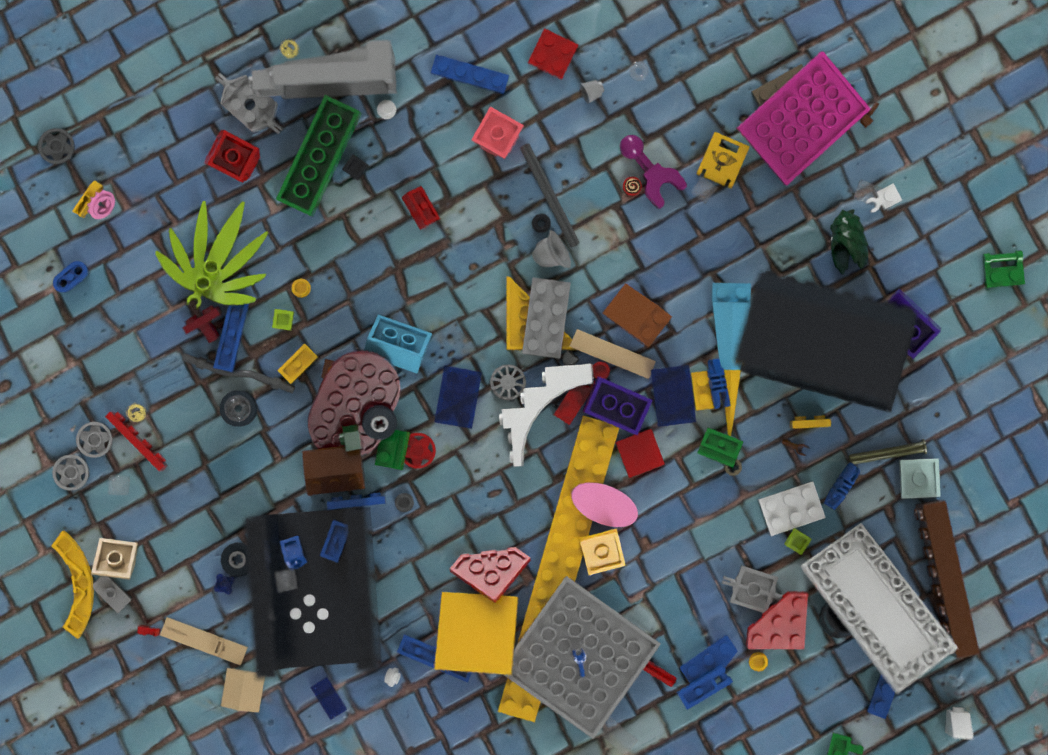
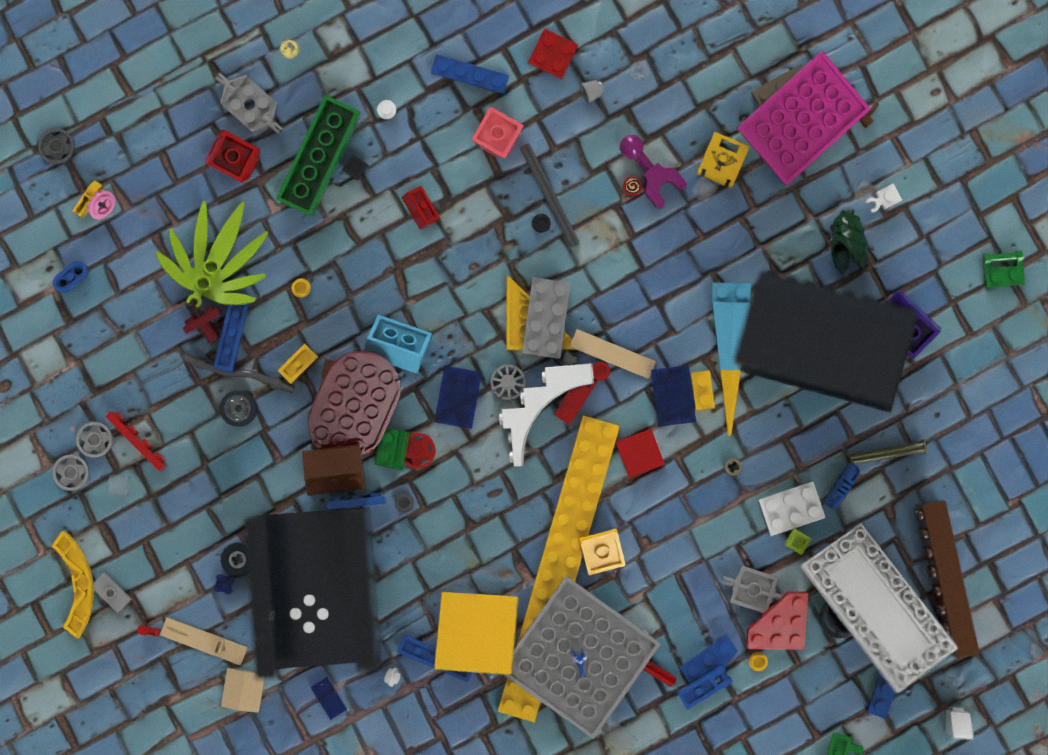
(115, 558): tan slope -> none
(135, 412): clear tile -> none
(283, 319): lime plate -> none
(285, 580): clear plate -> none
(293, 552): blue bracket -> none
(335, 541): blue plate -> none
(350, 437): dark green plate -> none
(351, 73): light grey panel -> none
(381, 431): black bush -> none
(490, 570): plate -> none
(551, 252): light grey piece -> none
(604, 504): bright pink shield -> none
(617, 405): dark purple brick -> none
(637, 315): dark orange slope -> none
(717, 383): blue hinge -> none
(720, 447): green plate -> none
(798, 447): reddish brown hand -> none
(801, 422): yellow plate -> none
(919, 478): light aqua plate -> none

